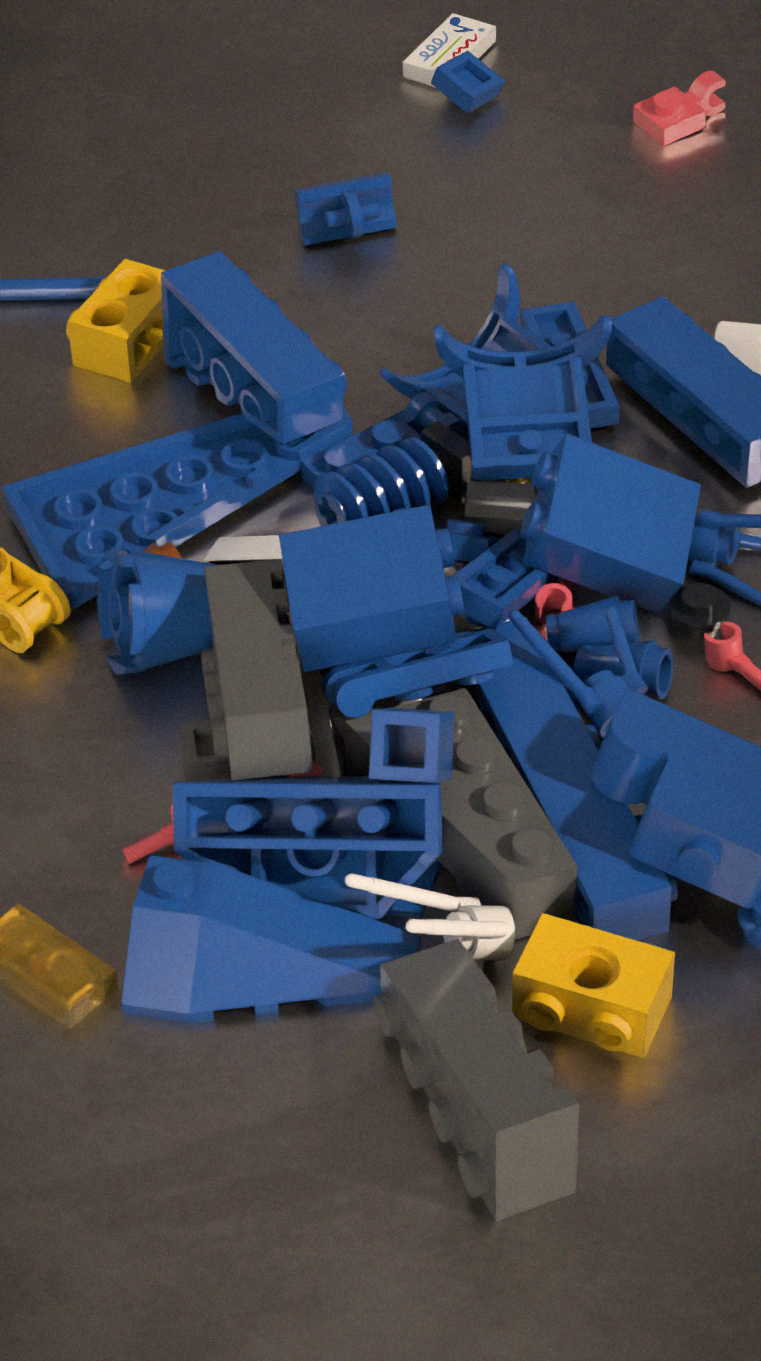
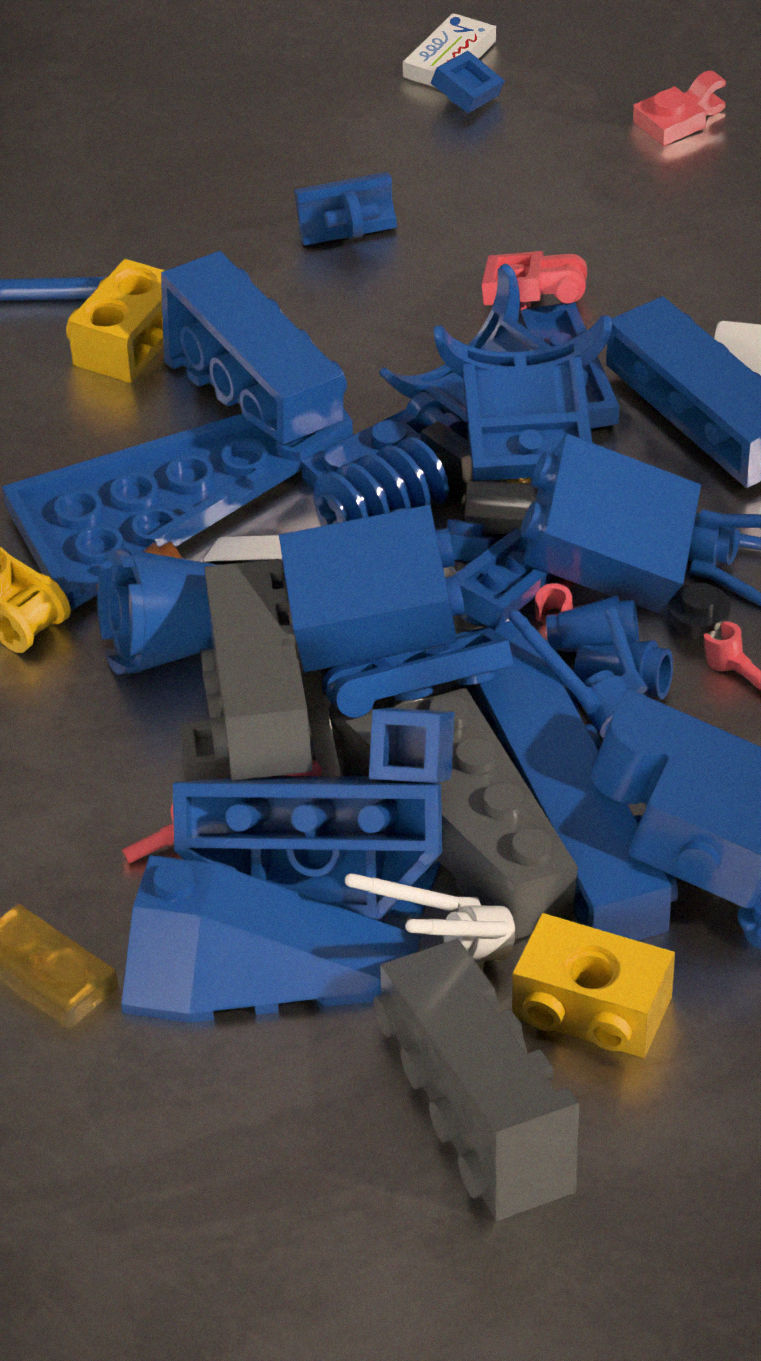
(538, 275): none -> coral plate

